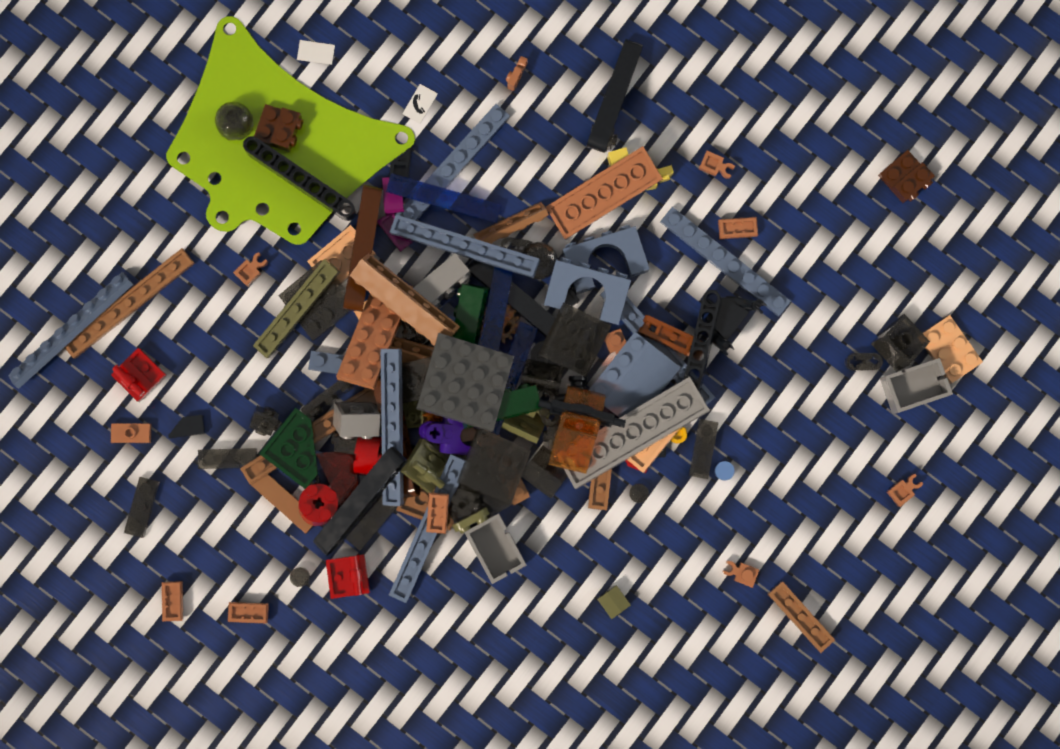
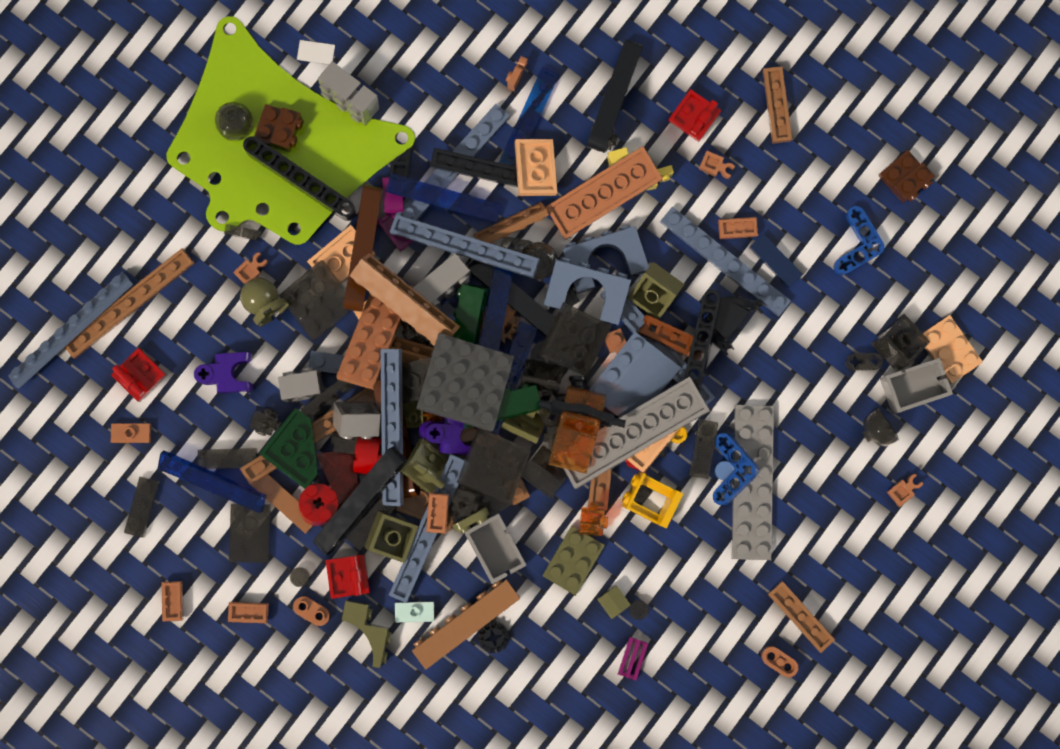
(188, 427): black tile -> none
(212, 481): none -> clear blue tile
(222, 373): none -> dark purple piece
(242, 232): none -> clear smoke beam
(249, 534): none -> clear smoke plate
(261, 299): none -> olive tile
(296, 308): olive plate -> none
(300, 386): none -> light grey brick
(311, 610): none -> nougat plate
(341, 88): none -> light grey piece
(378, 636): none -> olive arch
(391, 536): none -> olive brick
(414, 612): none -> light aqua plate
(420, 103): white sticker -> none
(465, 624): none -> medium nougat brick
(474, 167): none -> black tile
(501, 642): none -> black gear
(531, 113): none -> clear blue tile
(535, 167): none -> light nougat plate
(573, 560): none -> olive plate
(593, 520): none -> clear orange brick
(627, 674): none -> magenta tile
(638, 609): none -> clear smoke tile
(655, 291): none -> olive brick
(669, 507): none -> yellow panel
(695, 115): none -> red plate
(740, 466): none -> blue beam
(743, 574): nougat plate -> none
(754, 504): none -> light grey plate
(775, 261): none -> dark blue tile
(777, 105): none -> medium nougat plate
(779, 661): none -> nougat plate
(866, 242): none -> blue beam
(879, 429): none -> clear smoke cylinder

